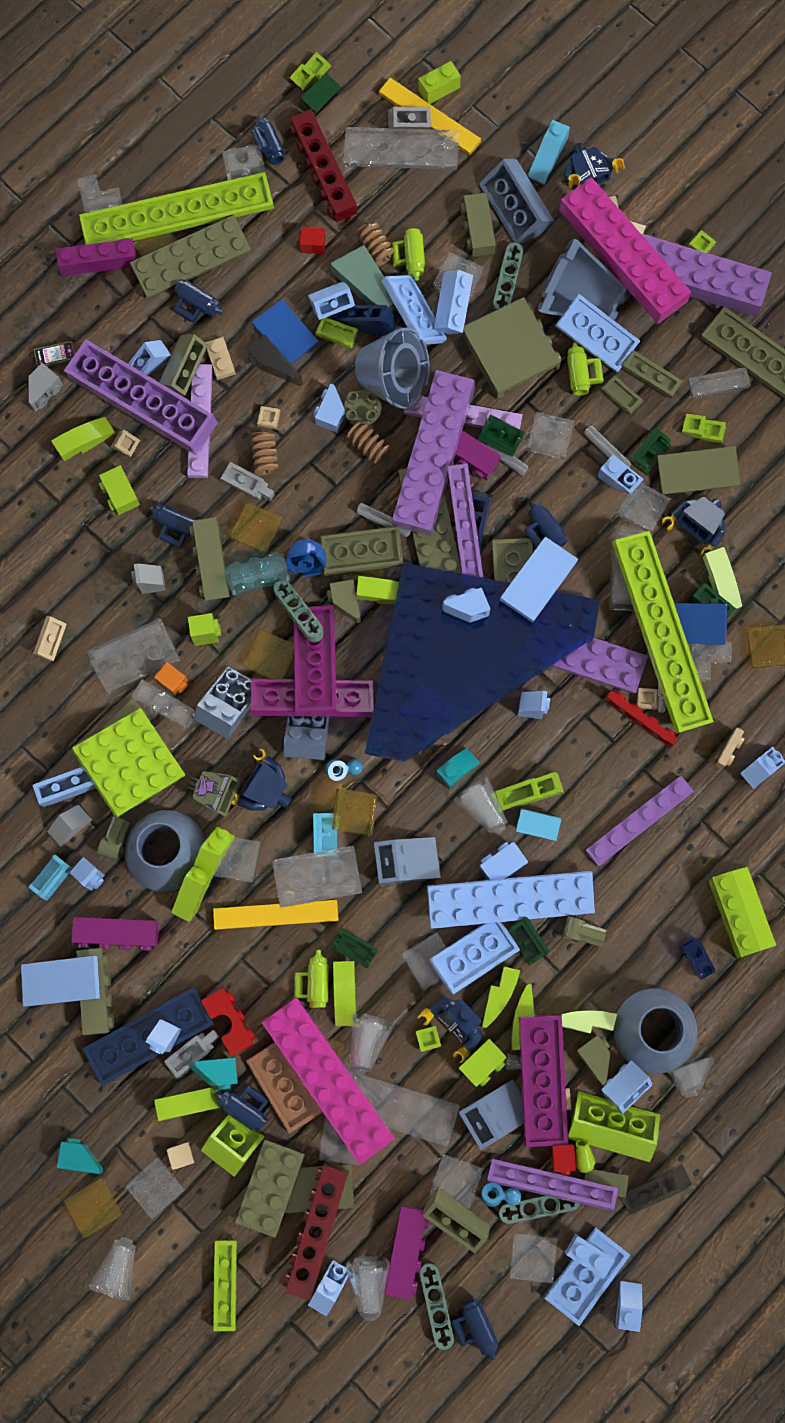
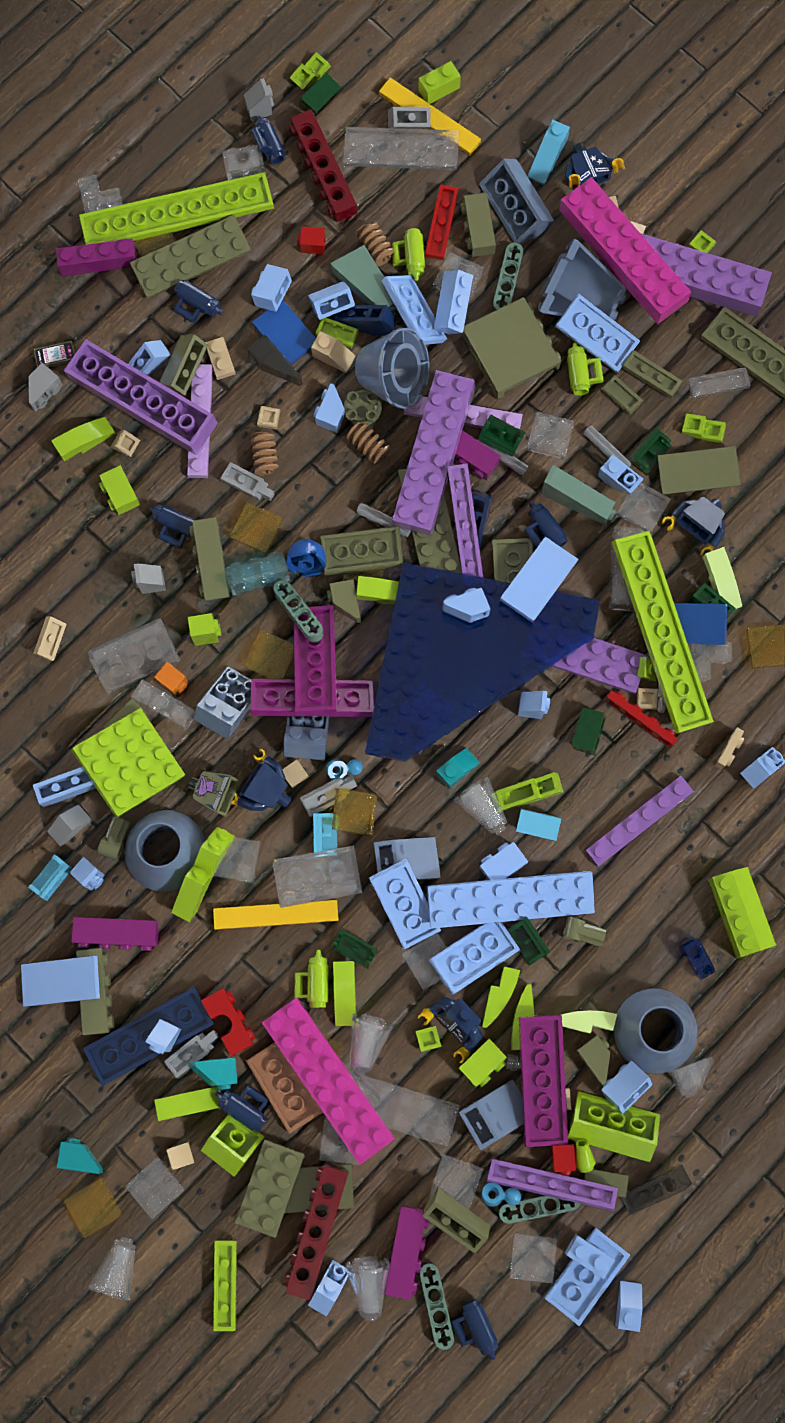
(259, 100): none -> light grey slope
(271, 287): none -> light blue brick
(295, 773): none -> tan tile
(325, 795): none -> light grey hinge
(332, 352): none -> tan slope
(404, 903): none -> light blue tile
(441, 222): none -> red plate
(577, 496): none -> sand green slope
(589, 731): none -> dark green hinge
(646, 669): none -> lime plate

